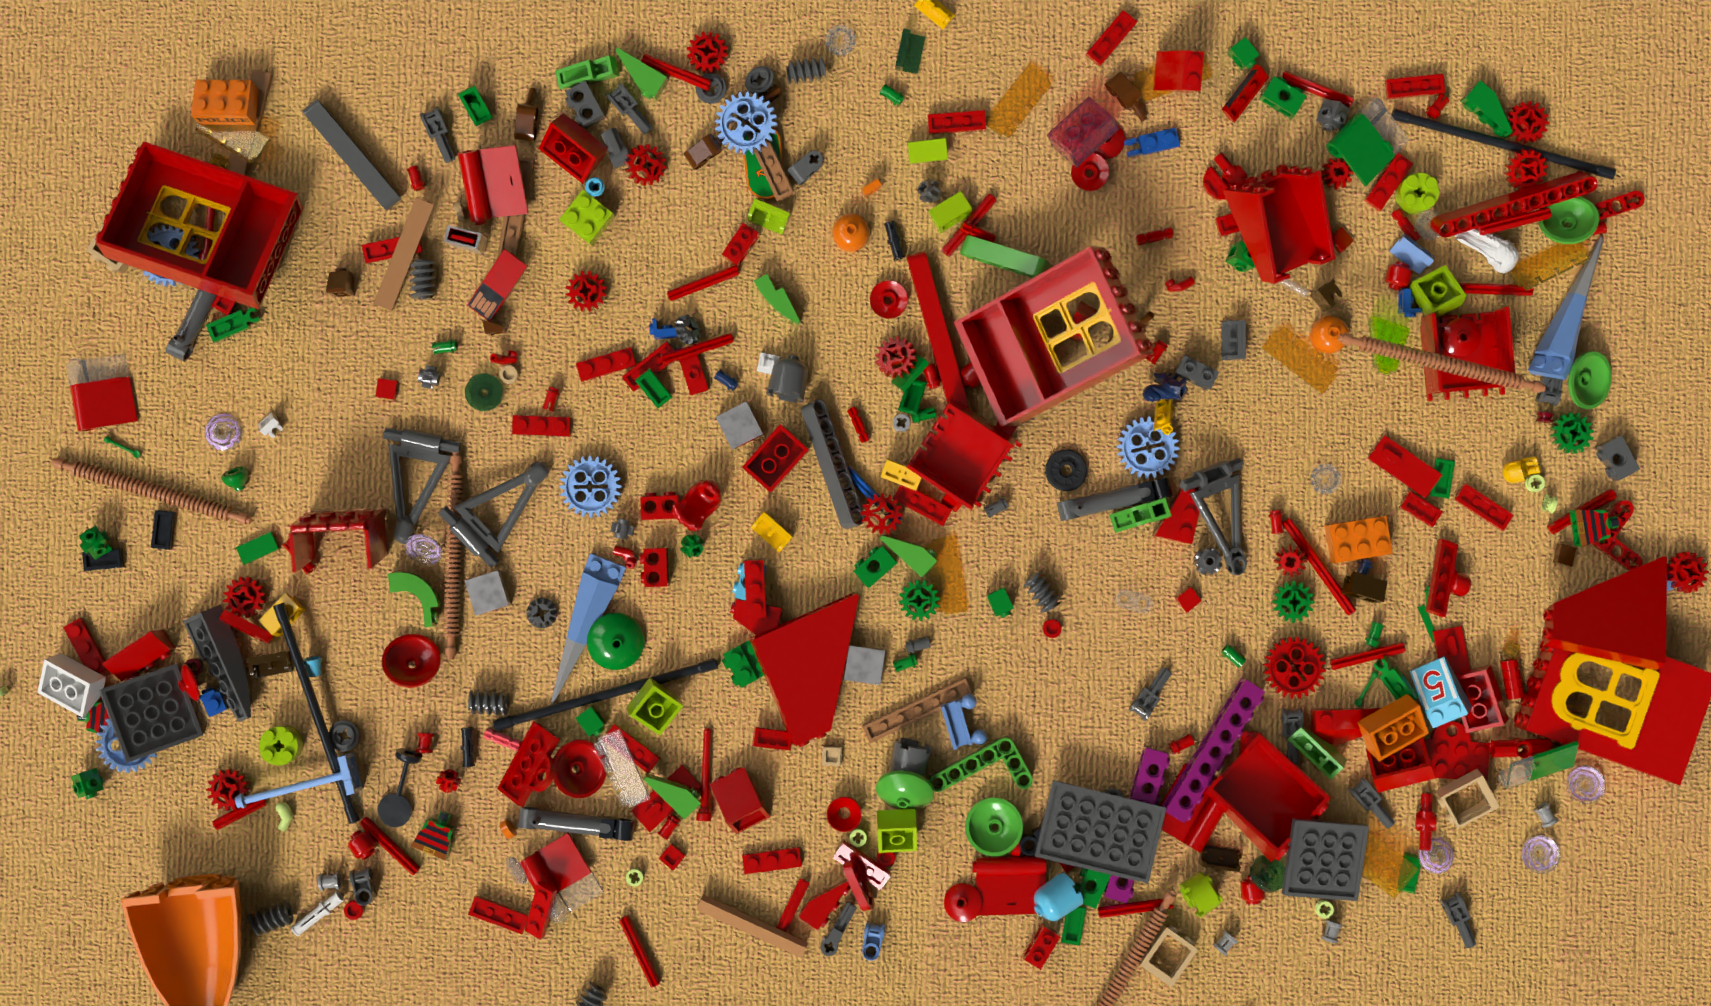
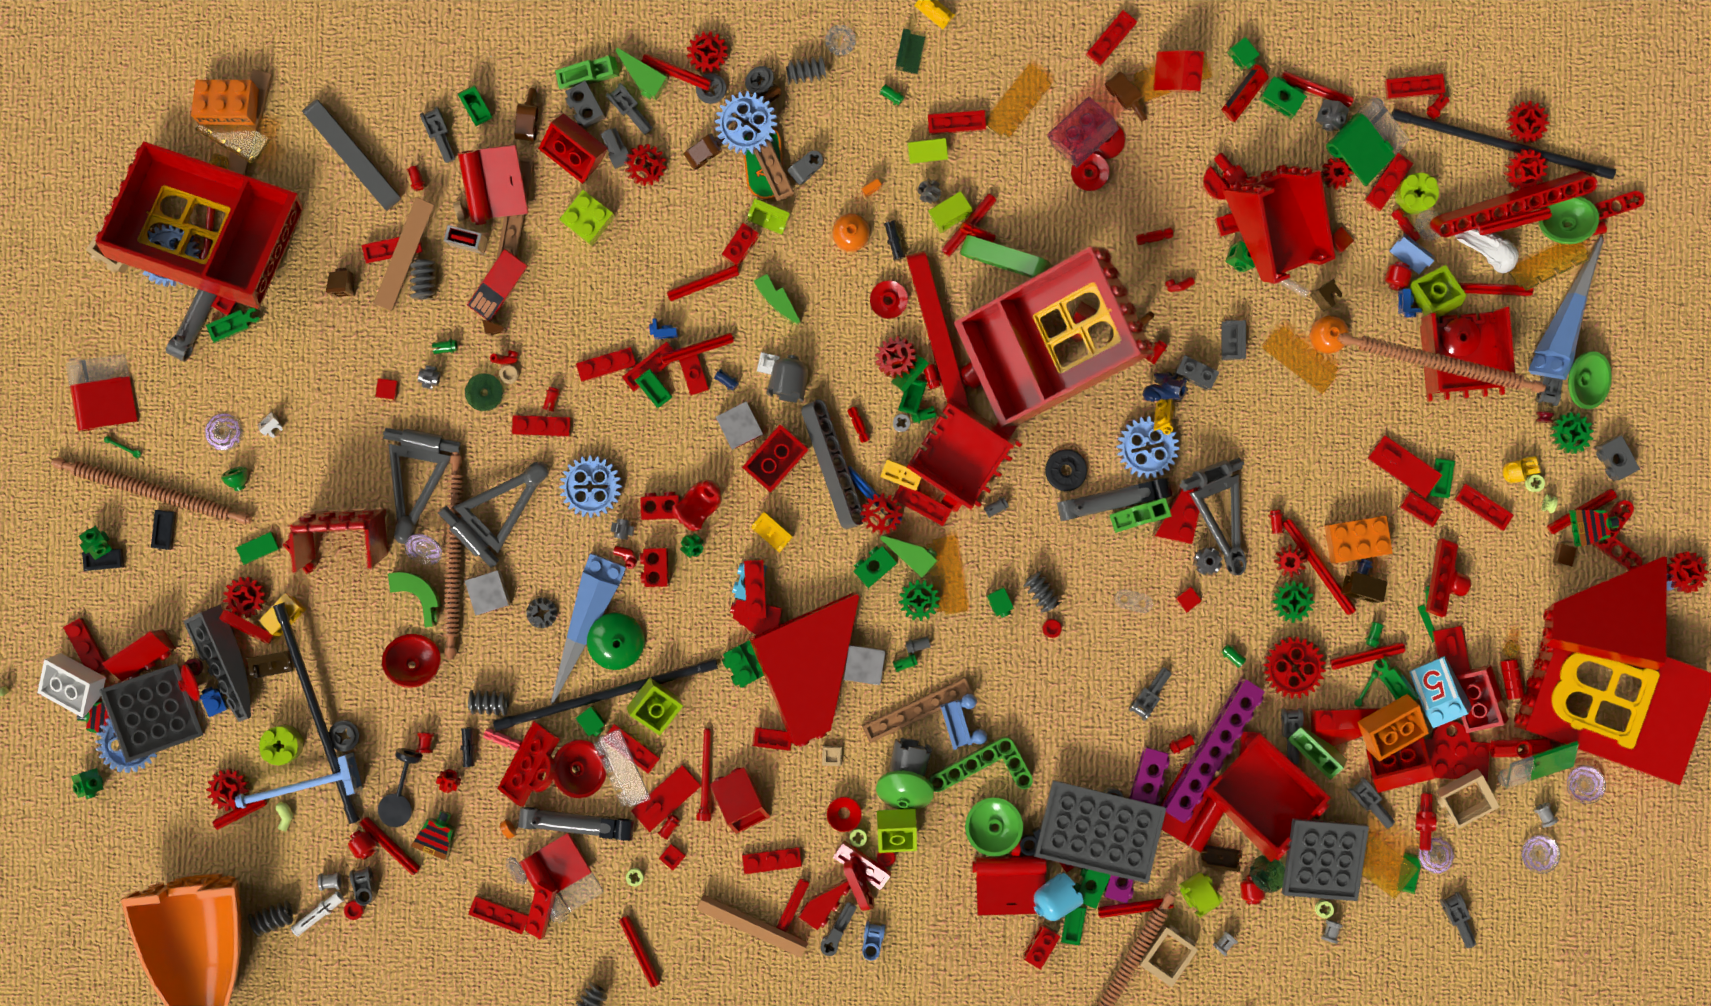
(313, 665): medium azure piece -> none
(577, 293): red gear -> none
(592, 183): medium azure cone -> none
(677, 795): bright green slope -> none
(683, 333): dark grey gear -> none
(972, 901): red dish -> none
(1154, 142): blue hinge -> none
(1334, 478): clear gear -> none
(1389, 332): clear neon green slope -> none
(1487, 107): green slope -> none

